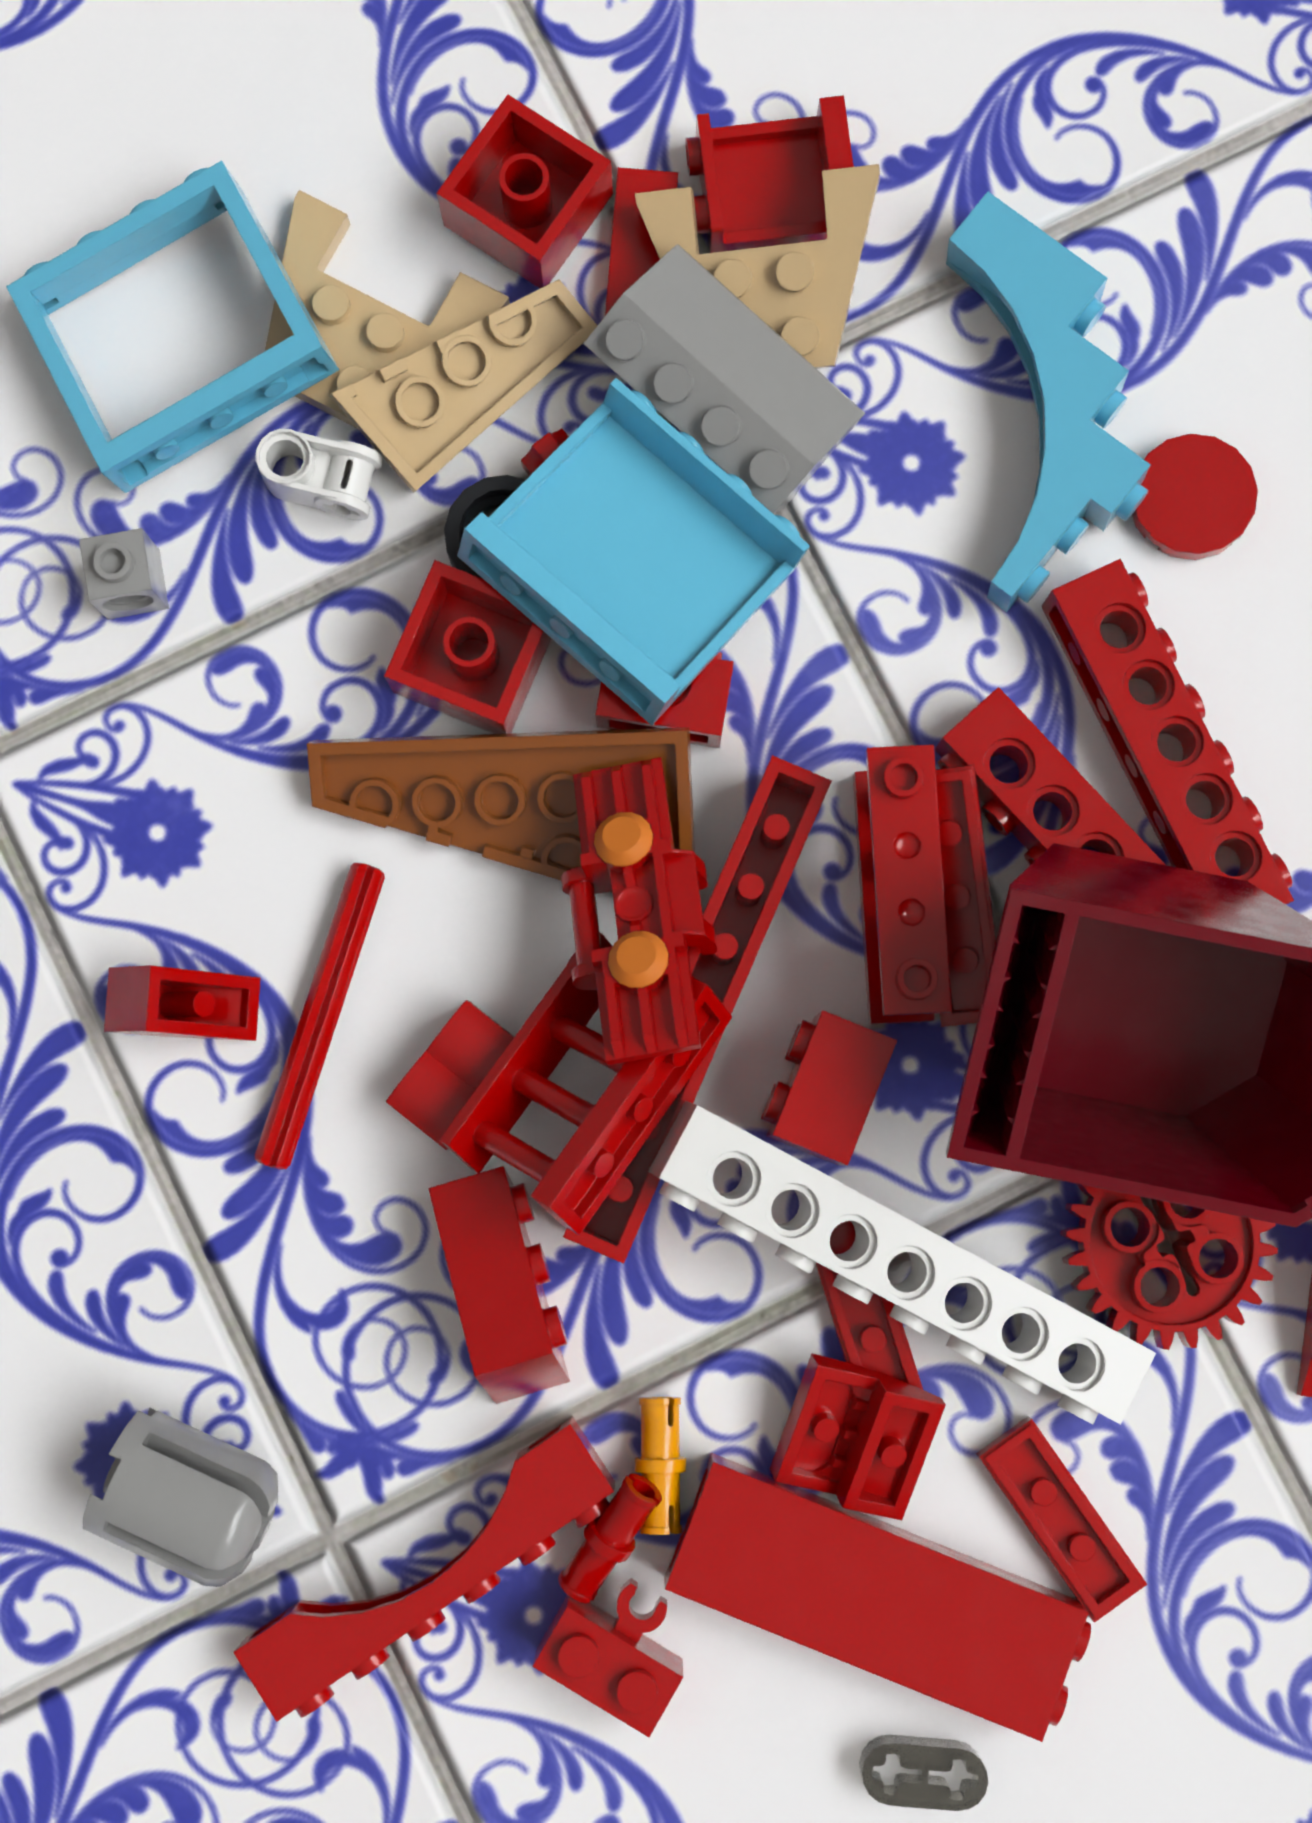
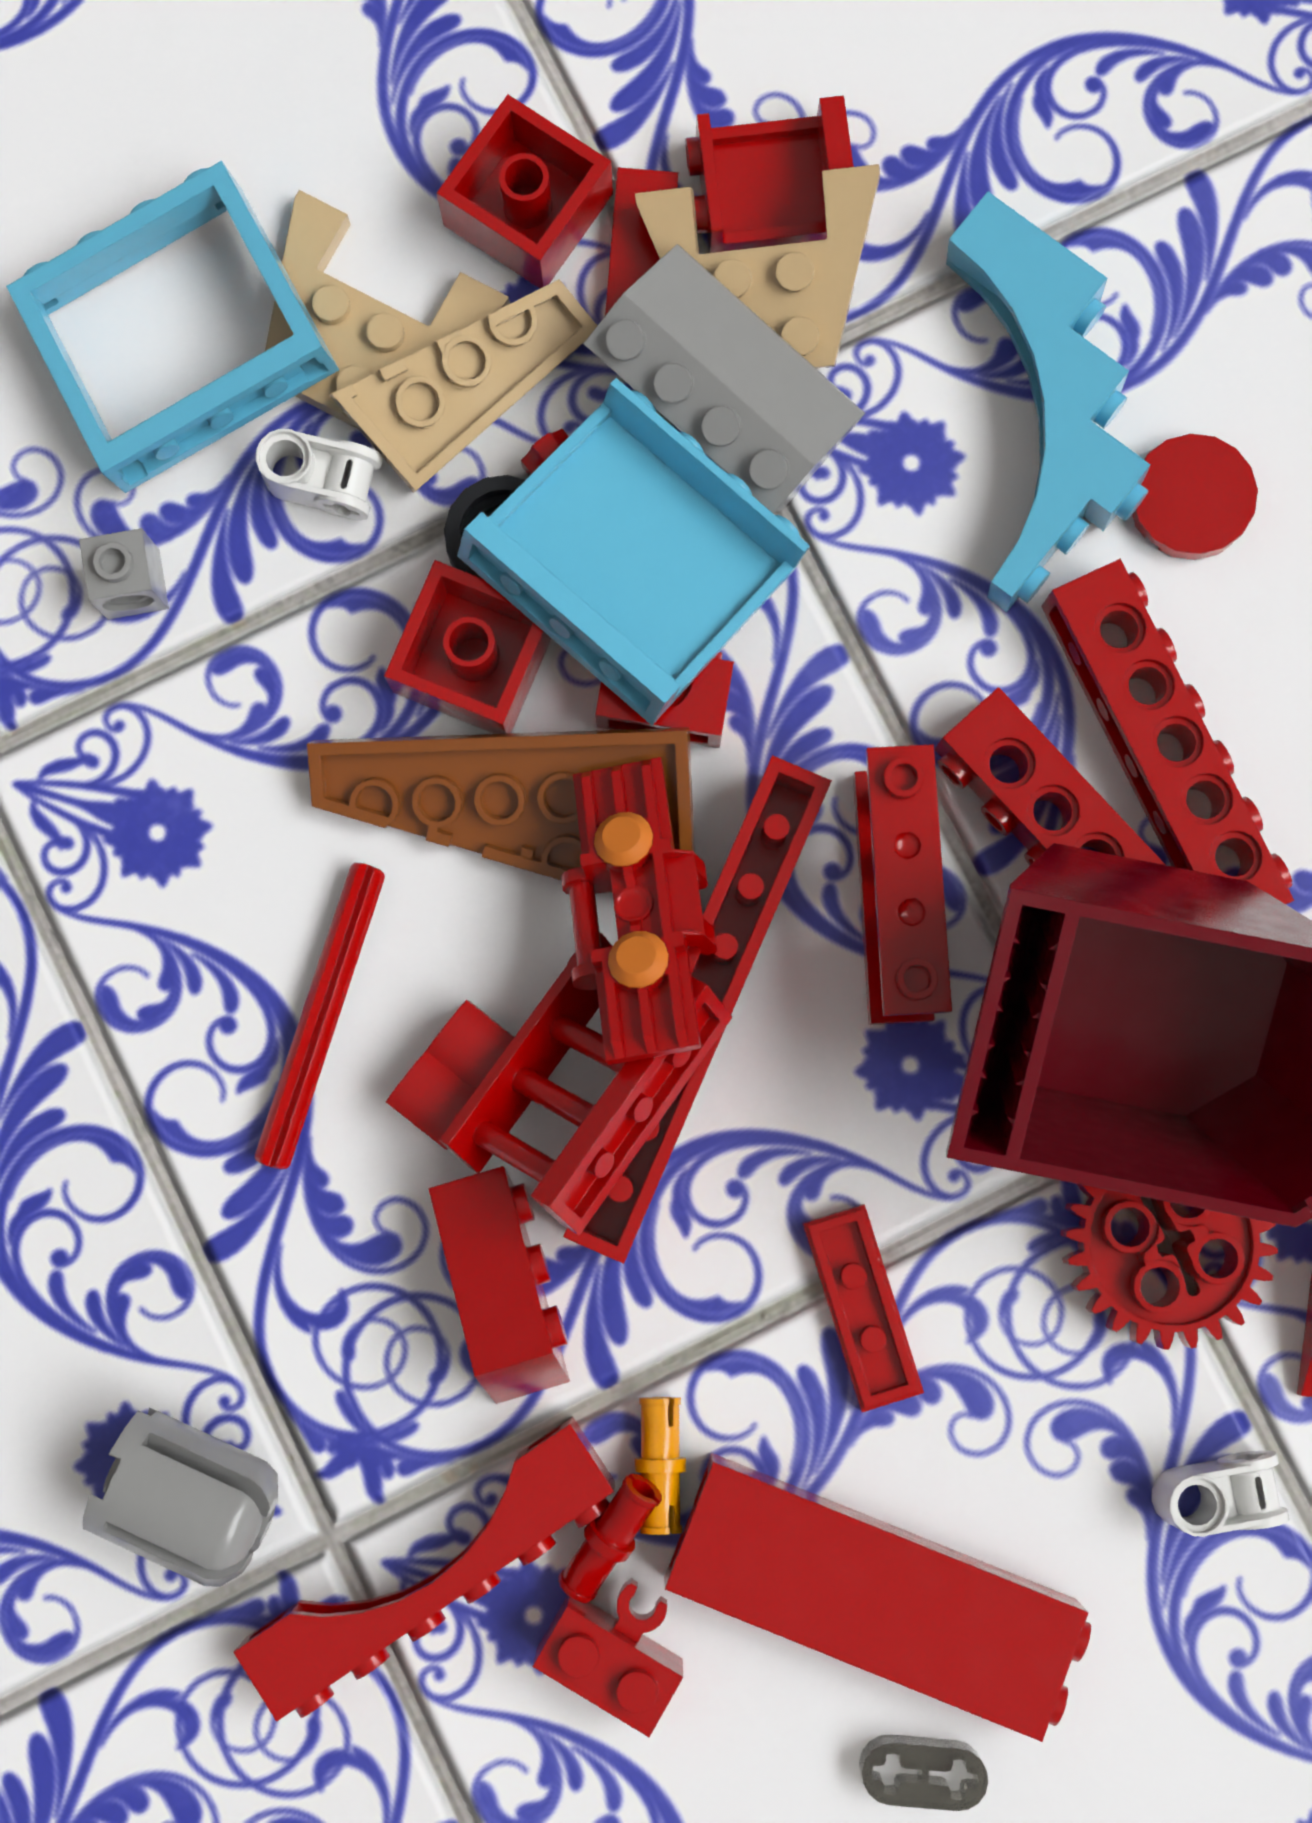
(181, 1003): red slope -> none
(828, 1087): red brick -> none
(857, 1436): red slope -> none
(966, 892): red tile -> none
(1061, 1519): red tile -> none
(1107, 1362): white brick -> none
(1234, 1491): none -> white piece

